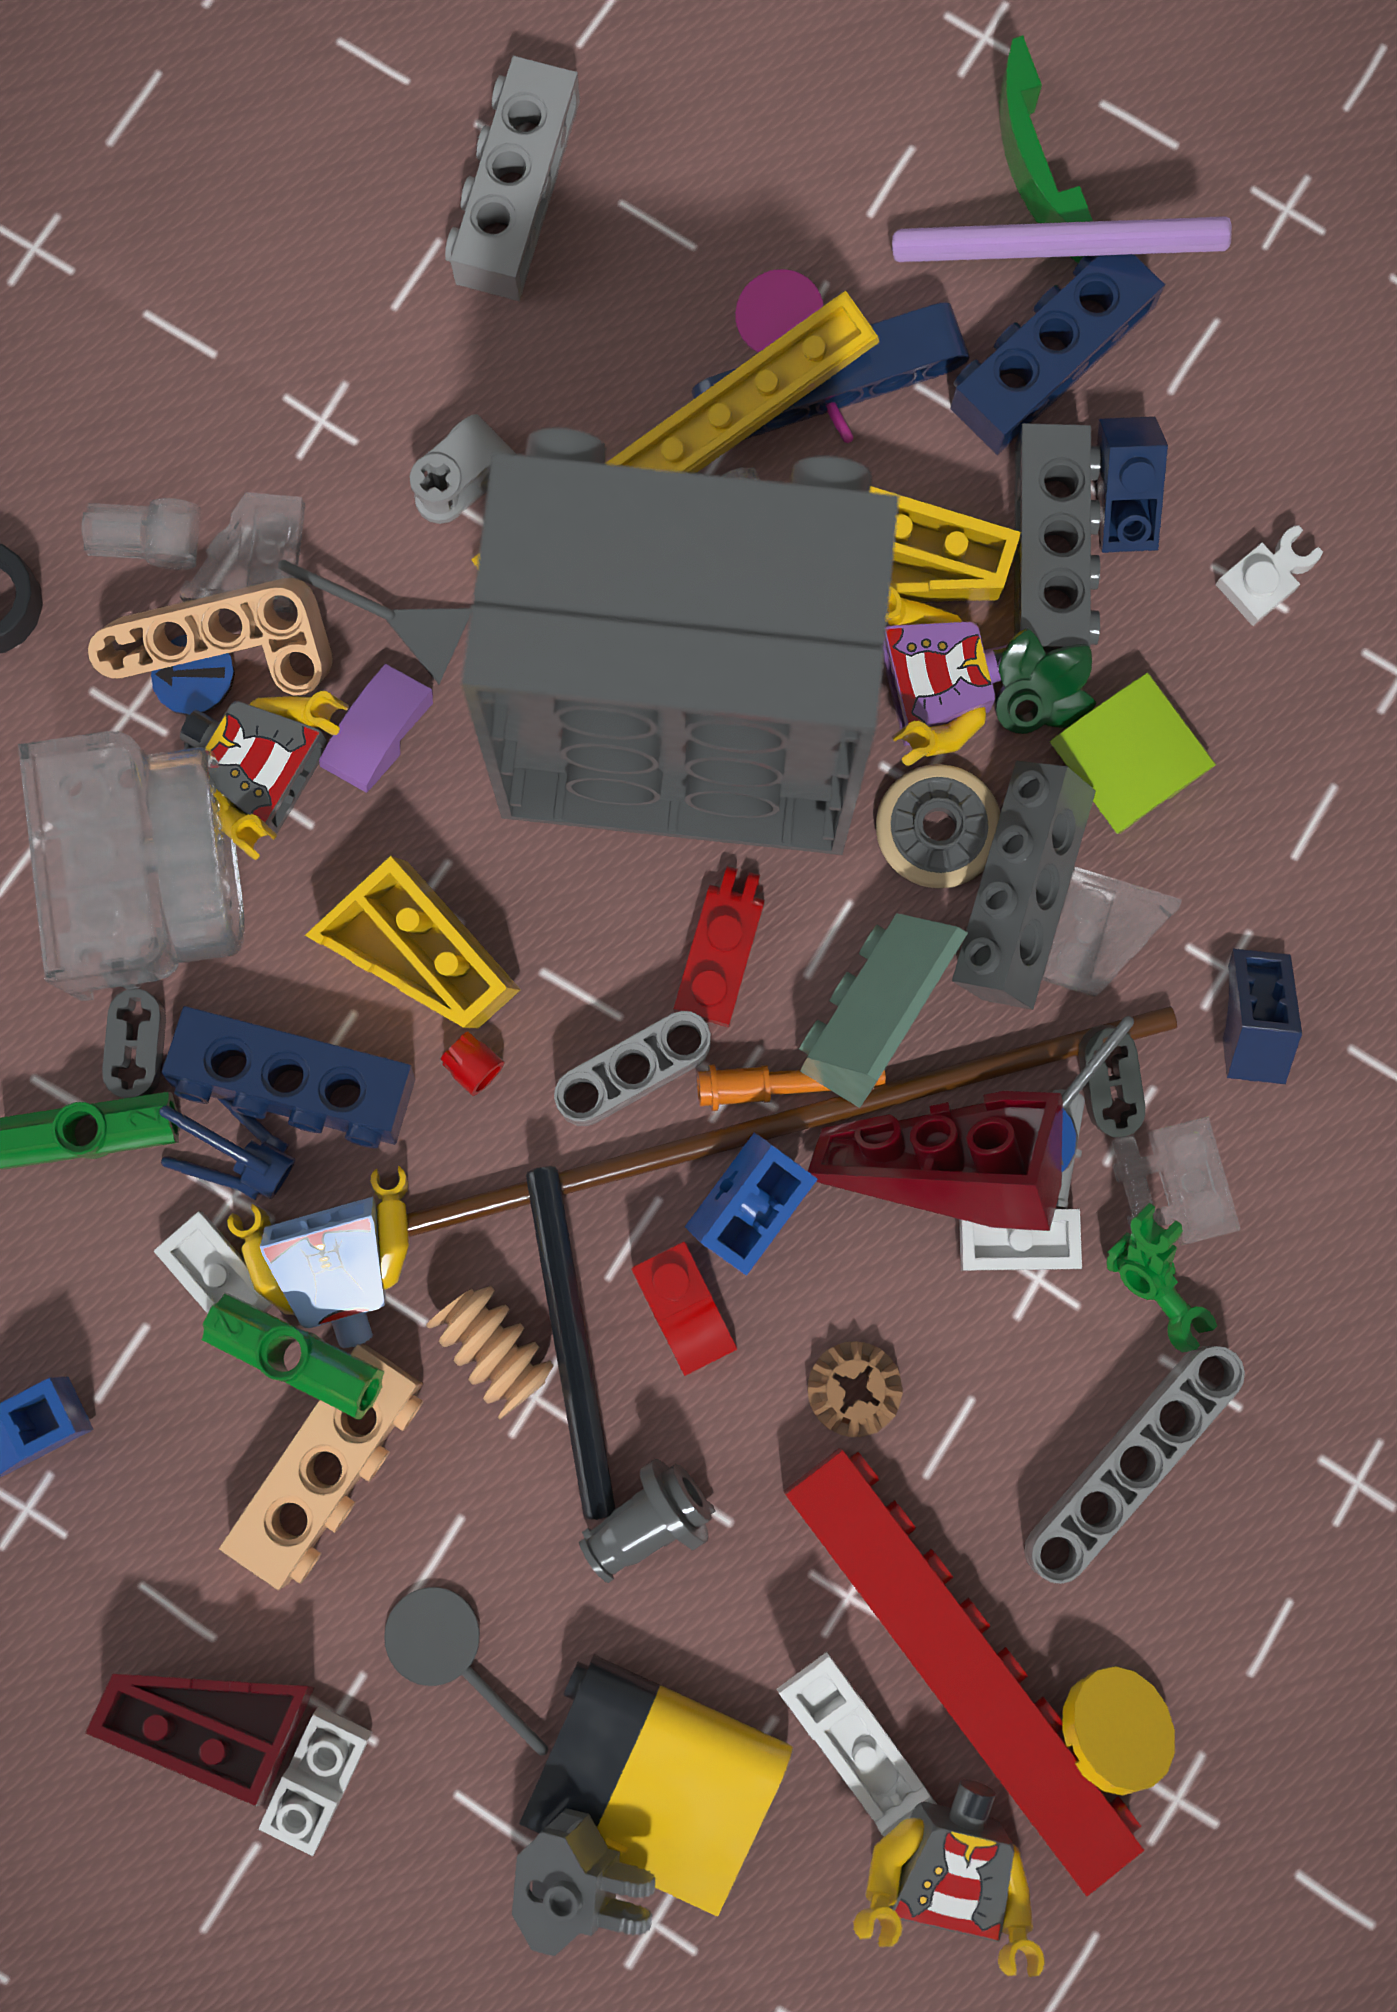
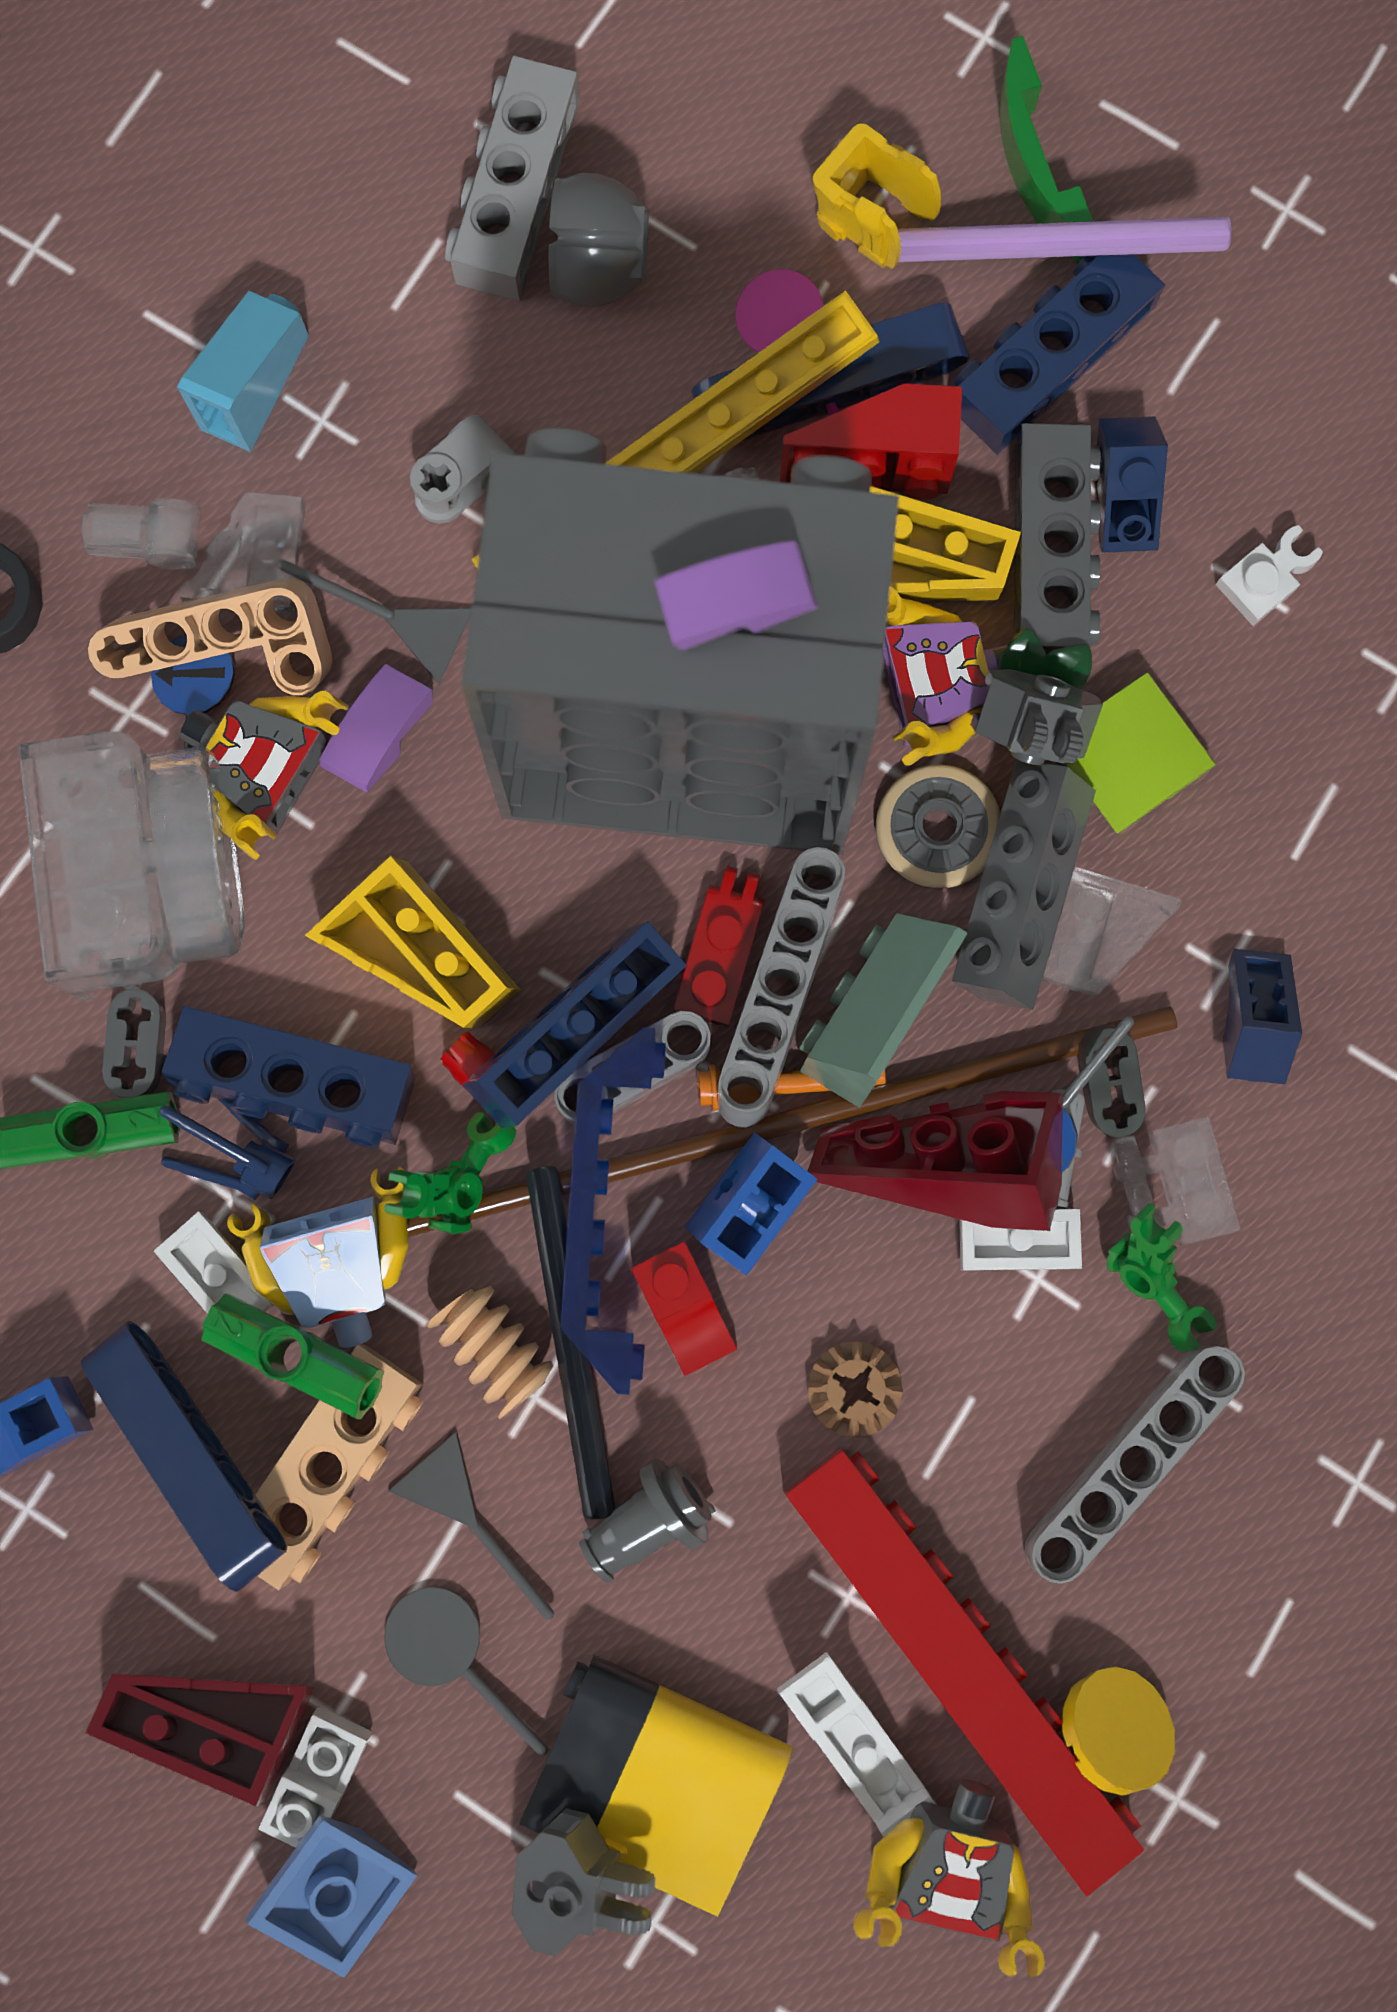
(184, 1456): none -> dark blue beam
(244, 369): none -> medium azure slope
(332, 1894): none -> medium blue slope
(443, 1487): none -> dark grey piece
(452, 1189): none -> green piece
(574, 1025): none -> dark blue brick
(598, 242): none -> dark grey piece
(606, 1348): none -> clear blue slope
(734, 592): none -> medium lavender slope
(787, 960): none -> light grey beam
(866, 157): none -> yellow piece
(900, 435): none -> red slope
(1037, 716): none -> dark grey hinge

